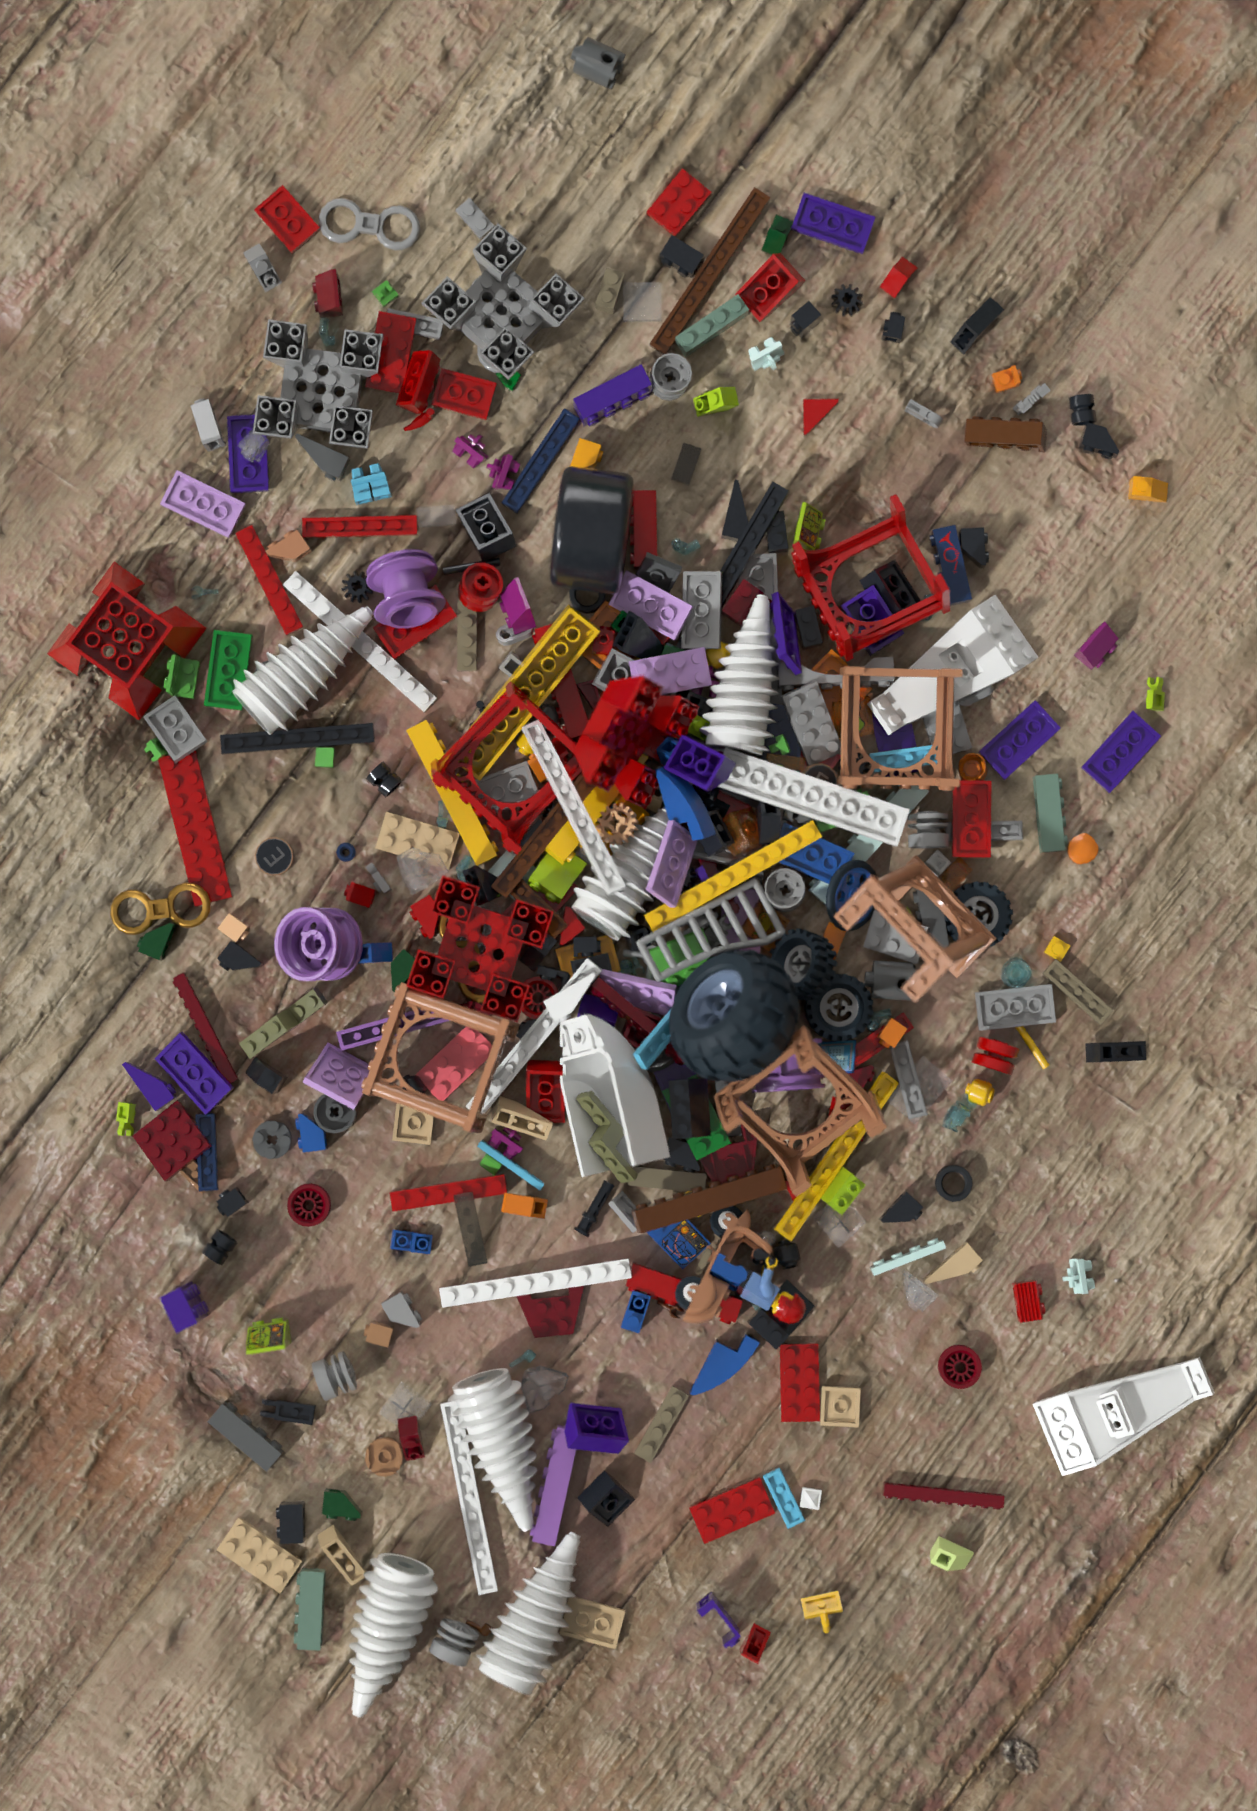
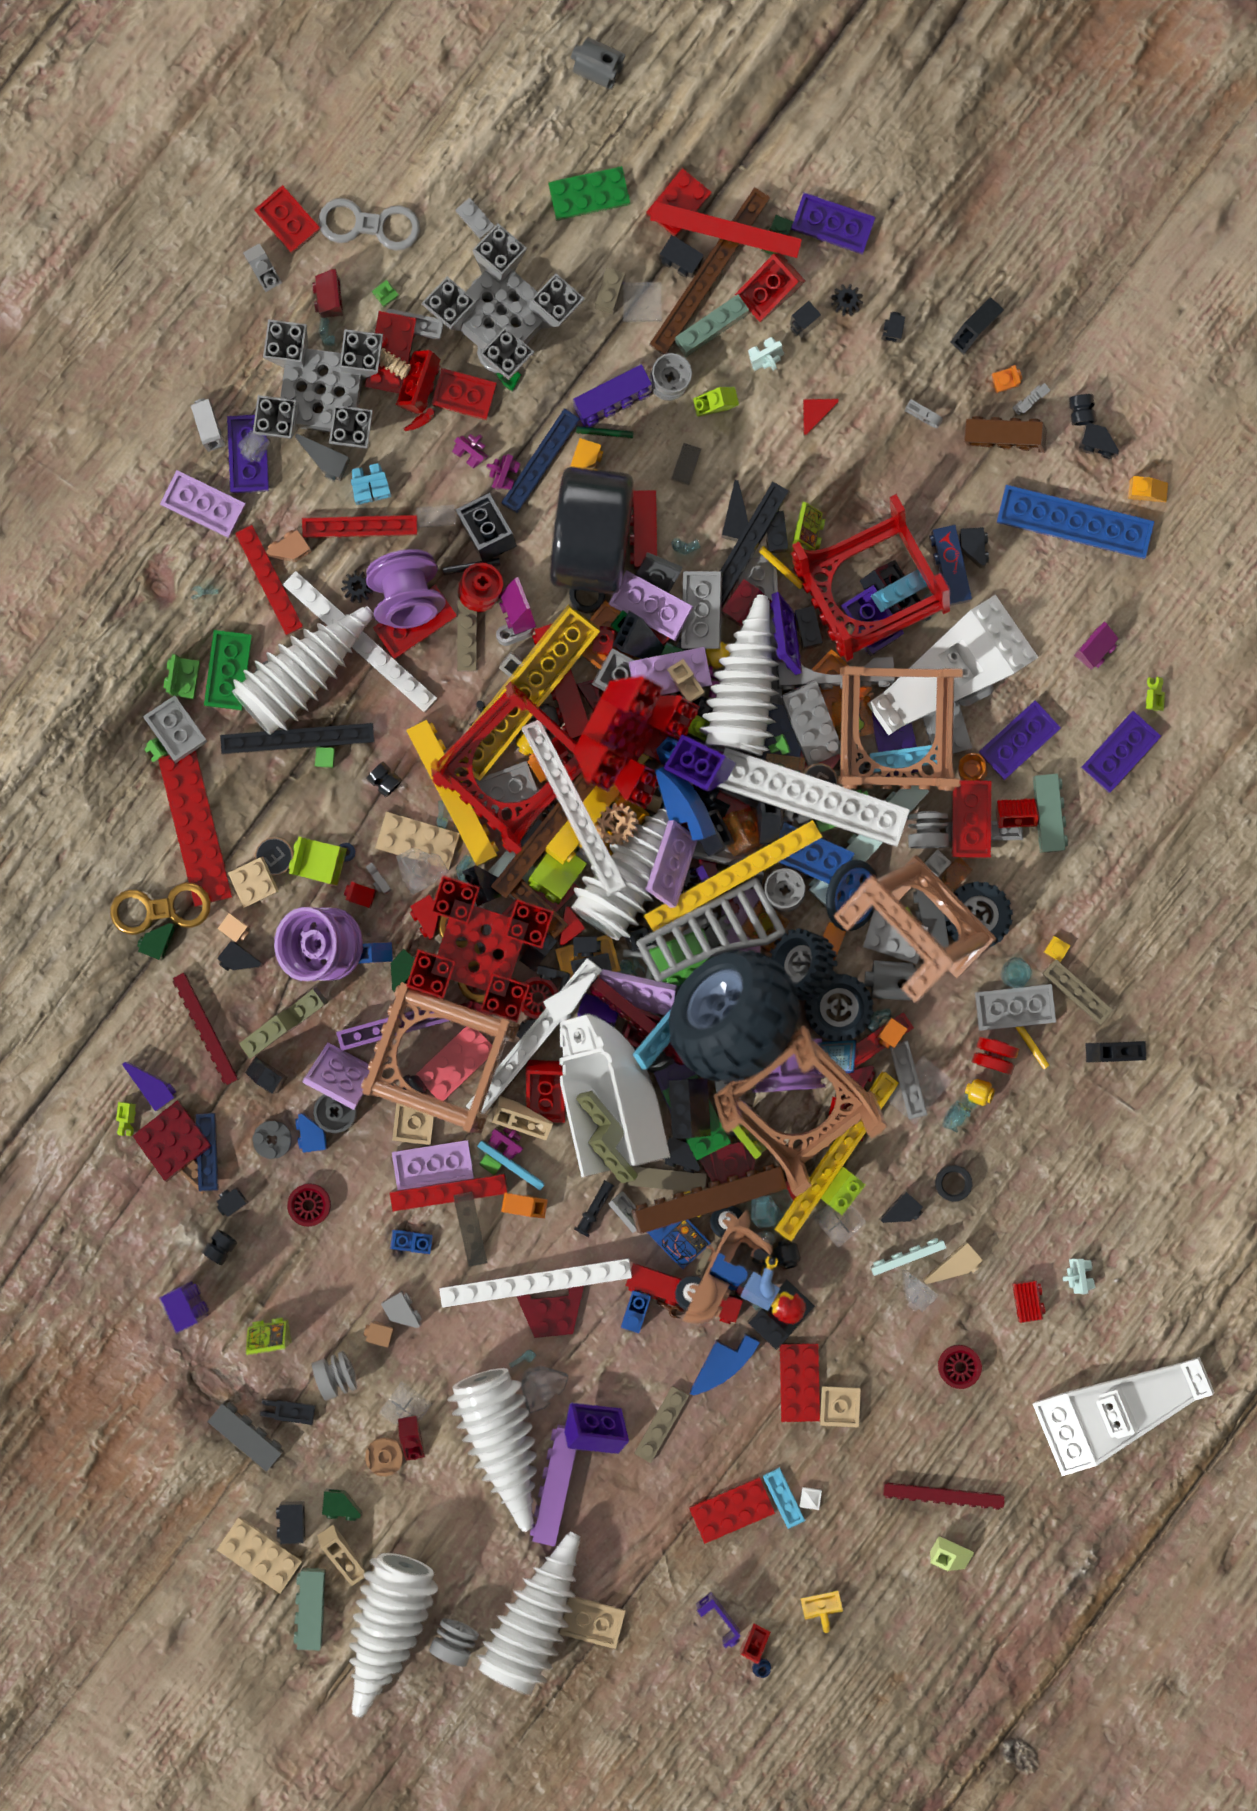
(153, 631): red slope -> none
(194, 1073): dark purple plate -> none
(253, 882): none -> tan plate
(317, 860): none -> lime panel
(394, 364): none -> tan piece
(432, 1165): none -> lavender plate
(469, 1500): white plate -> none
(484, 1631): reddish brown hand -> none
(589, 193): none -> green plate
(604, 432): none -> dark green bar
(605, 1498): black slope -> none
(685, 681): none -> tan slope
(726, 229): none -> red tile
(749, 1140): none -> lime bracket
(764, 1671): none -> dark blue plate
(765, 1212): none -> clear light blue slope
(781, 567): none -> yellow bar
(898, 277): red slope -> none
(899, 590): none -> medium azure plate
(1016, 813): none -> red brick
(1075, 522): none -> blue plate
(1082, 849): orange hair -> none

